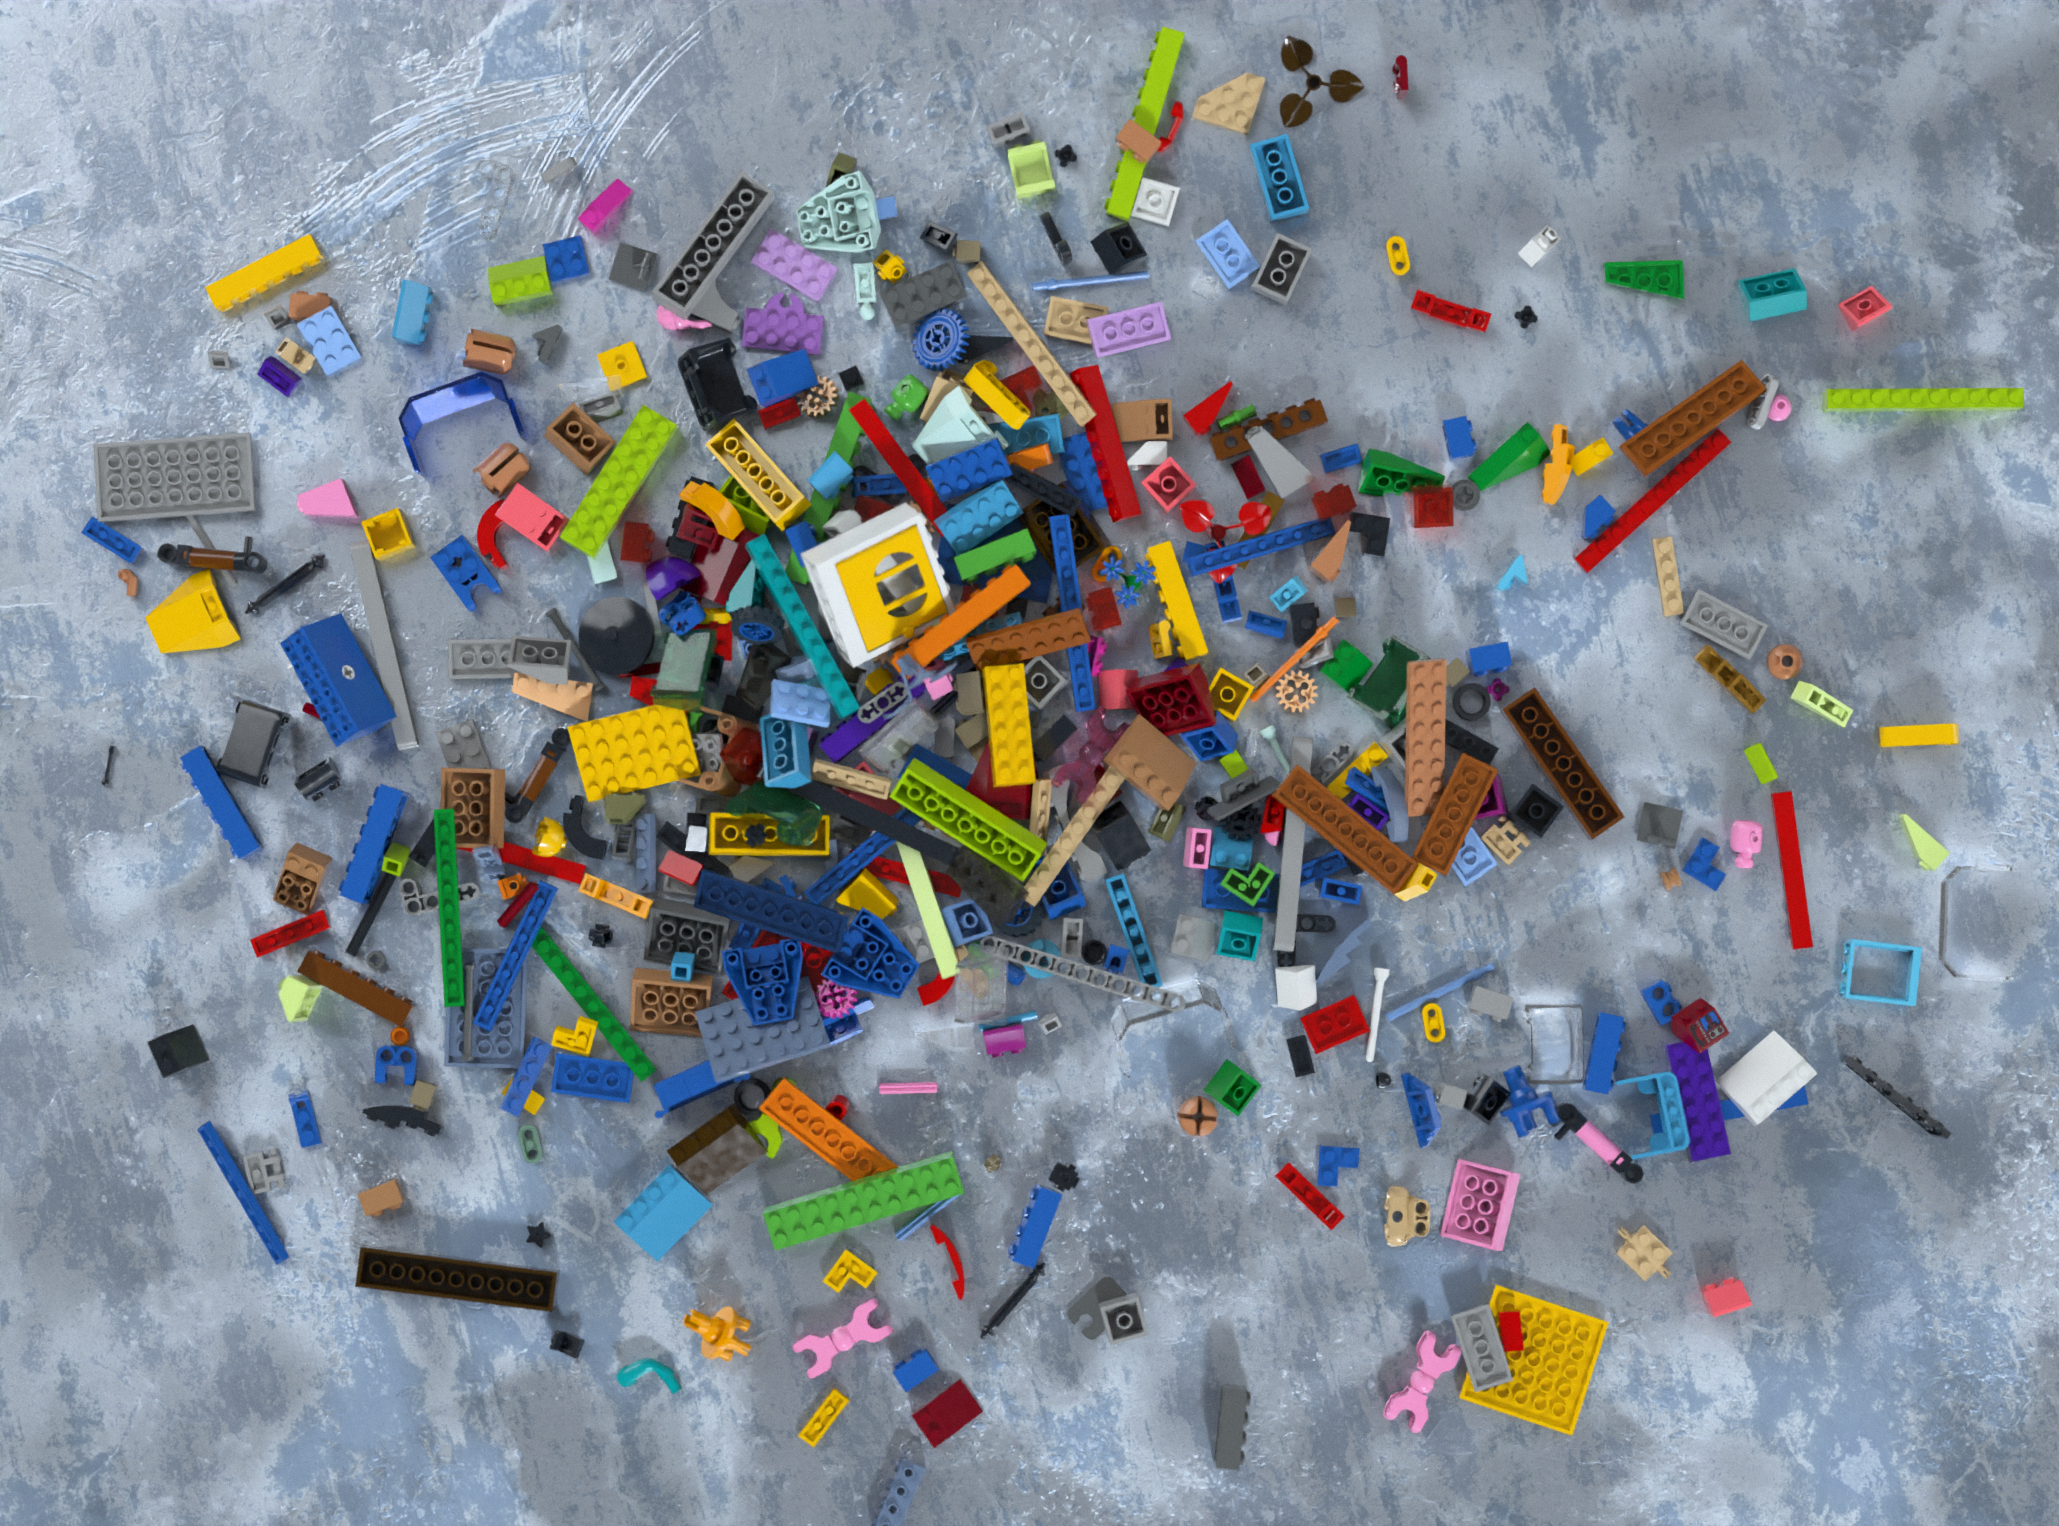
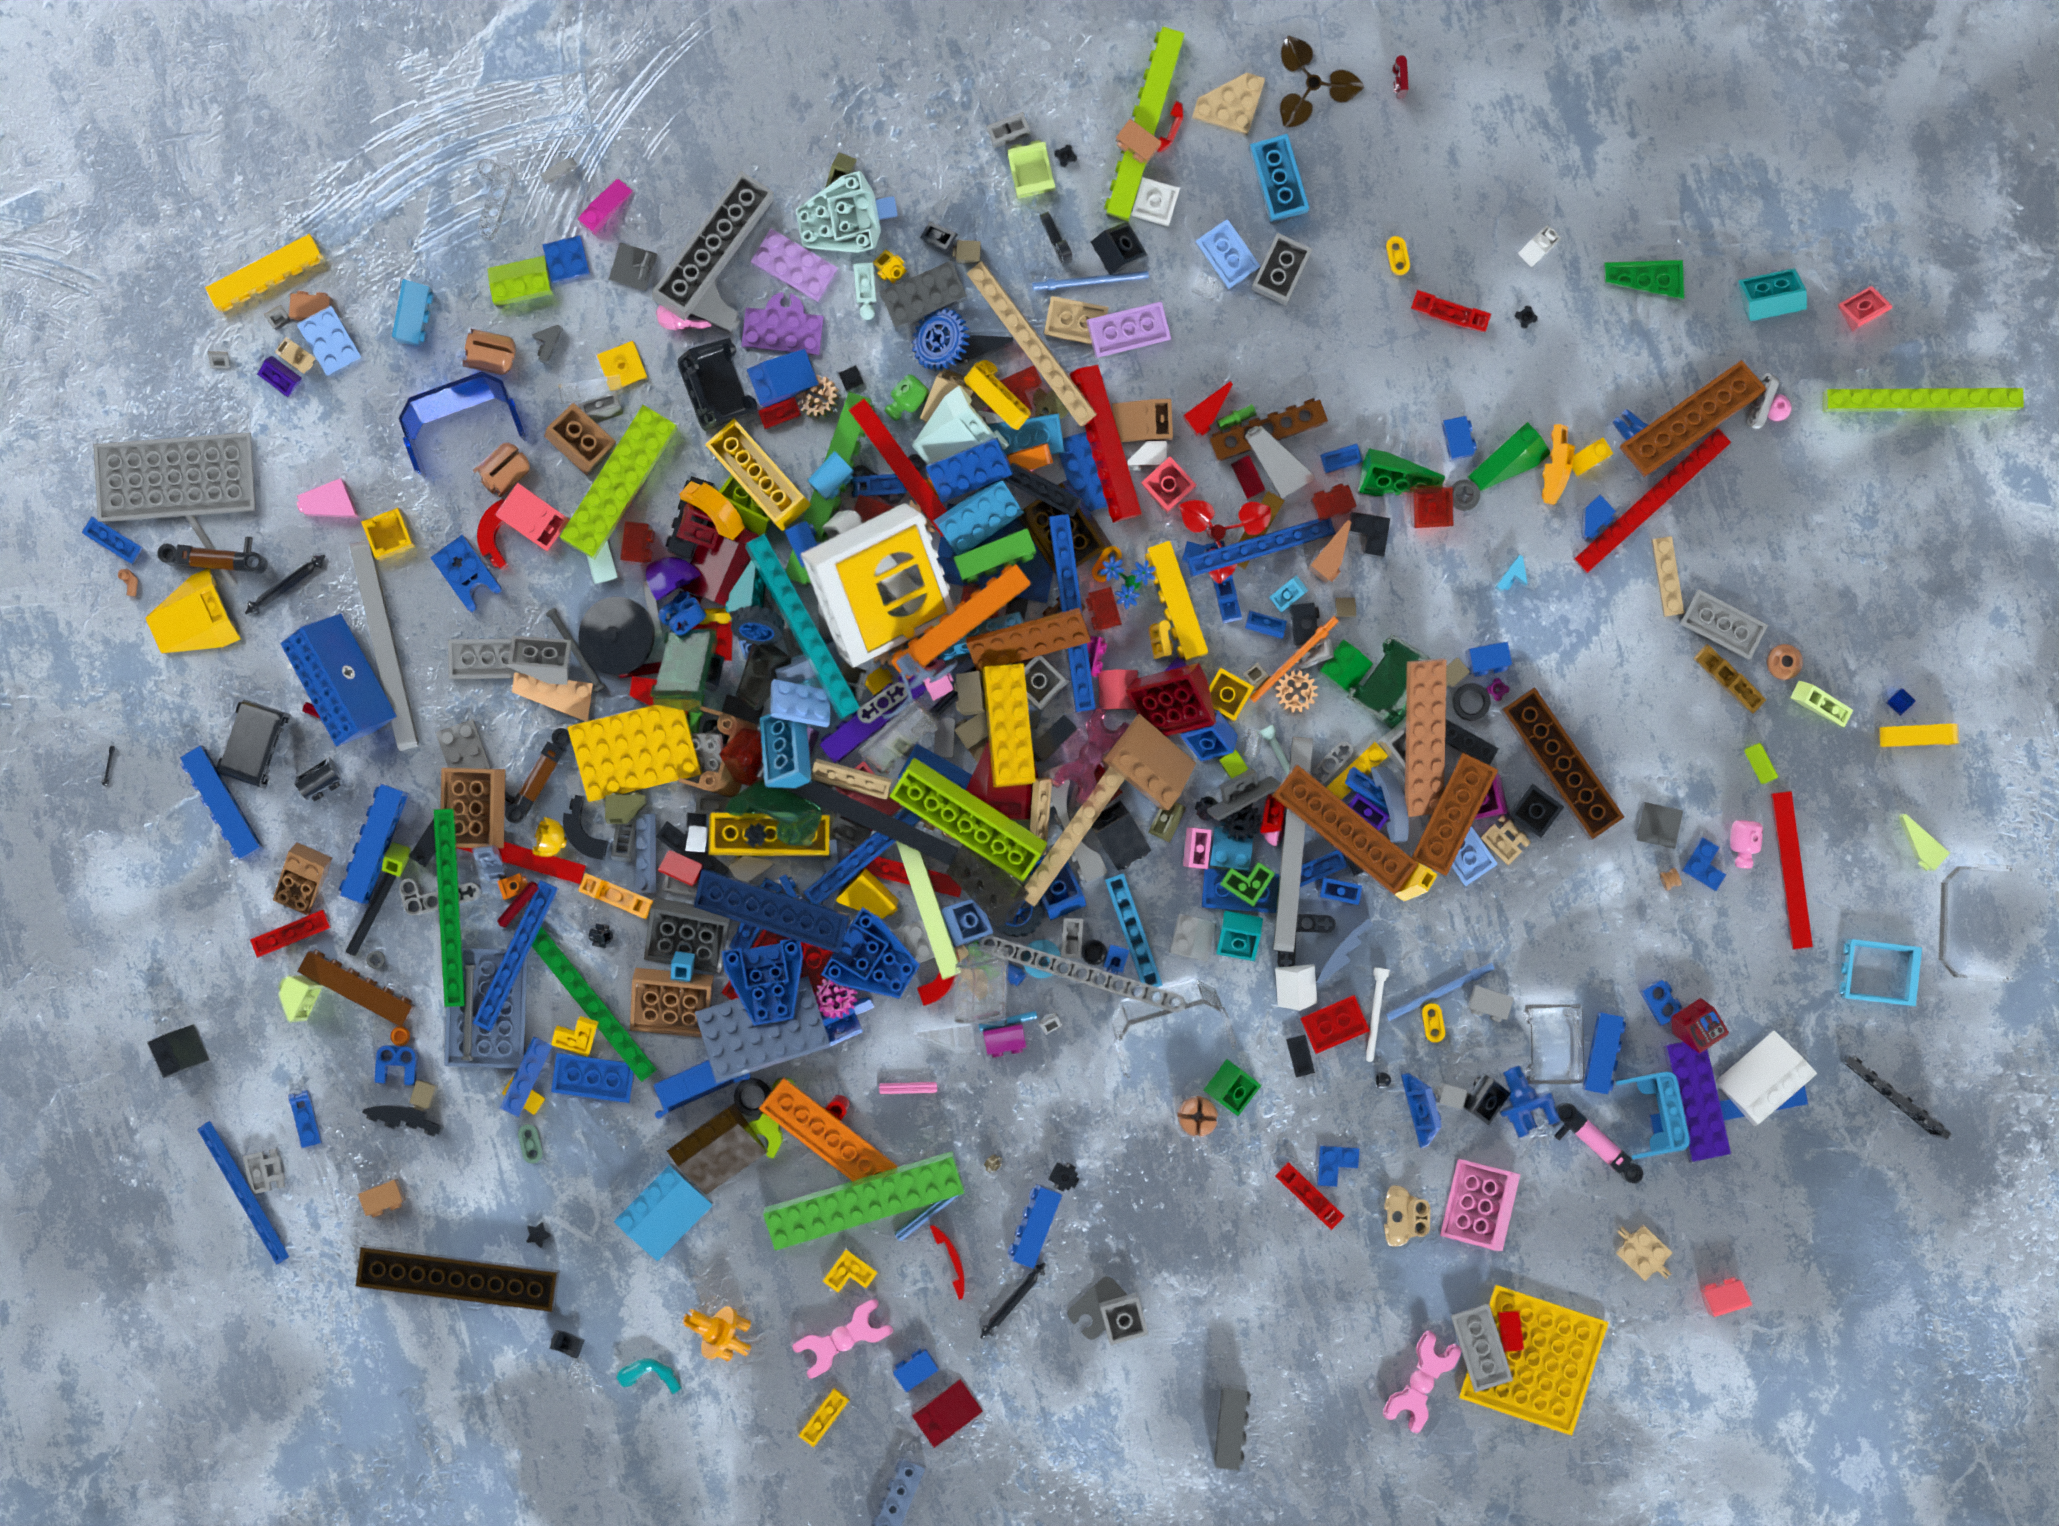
(1900, 701): none -> clear blue slope

